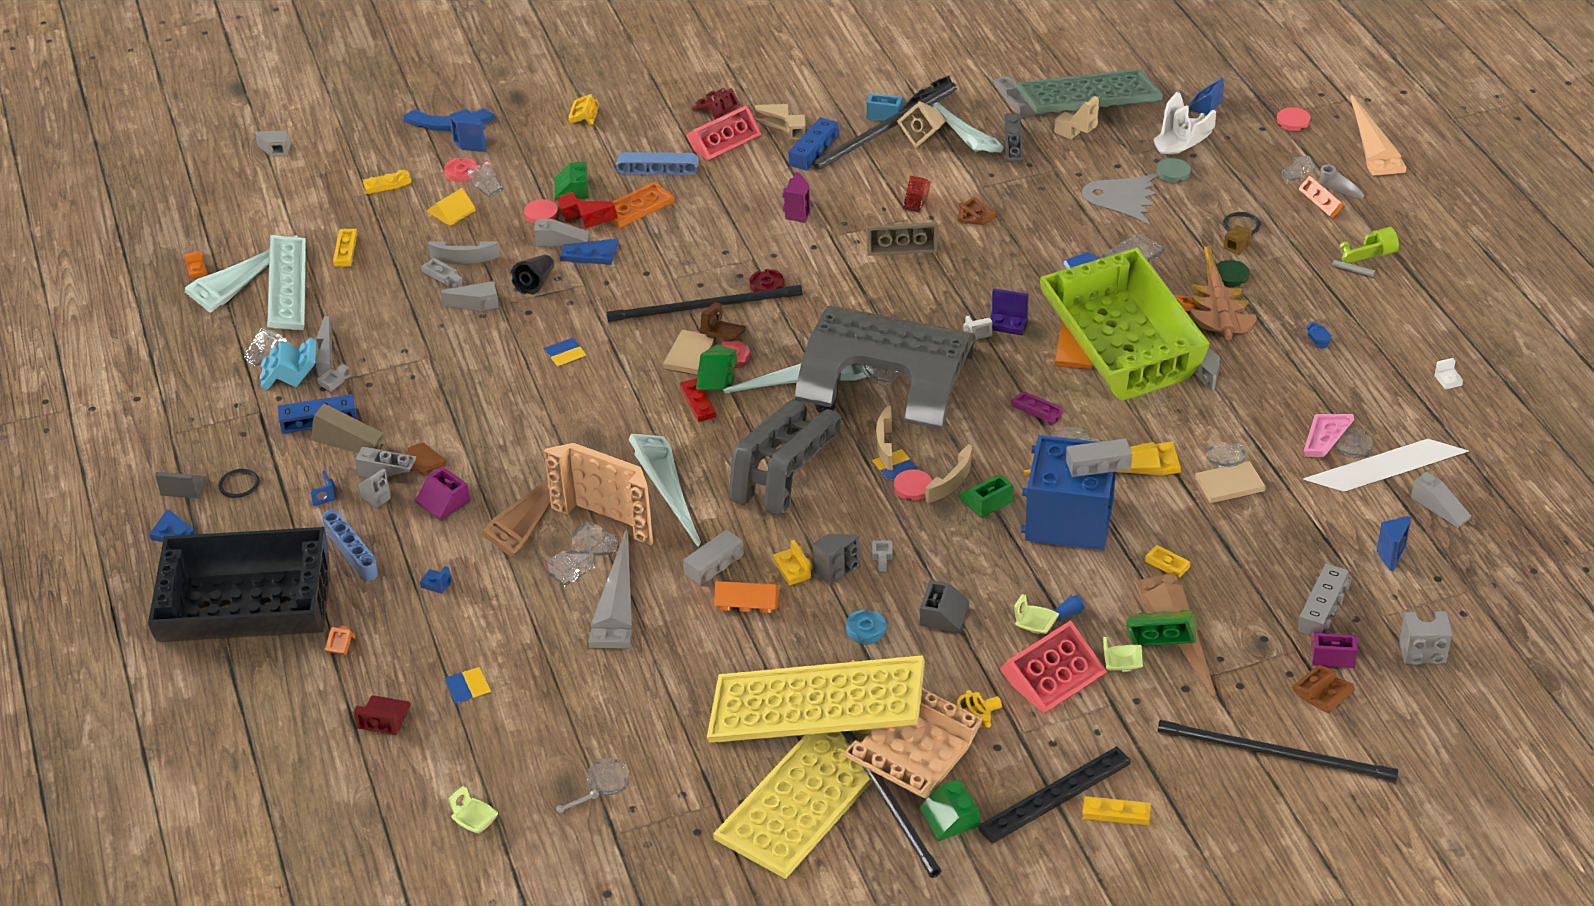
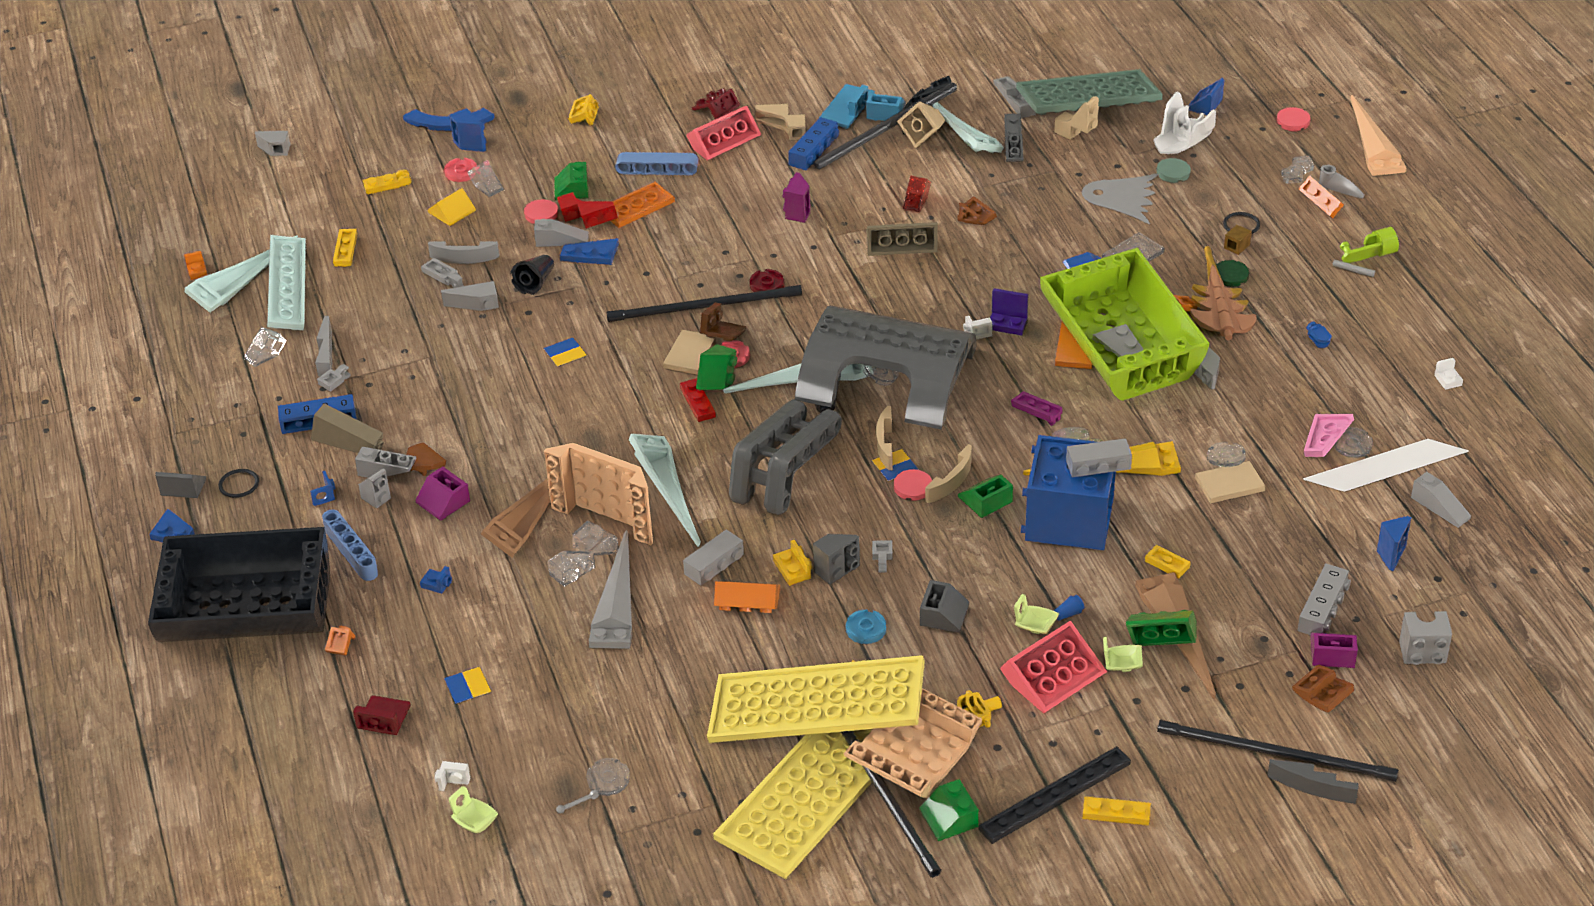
(288, 363): medium azure bracket -> none
(453, 773): none -> white bracket
(847, 105): none -> dark azure bracket
(1118, 340): none -> light grey wing
(1304, 778): none -> dark grey slope

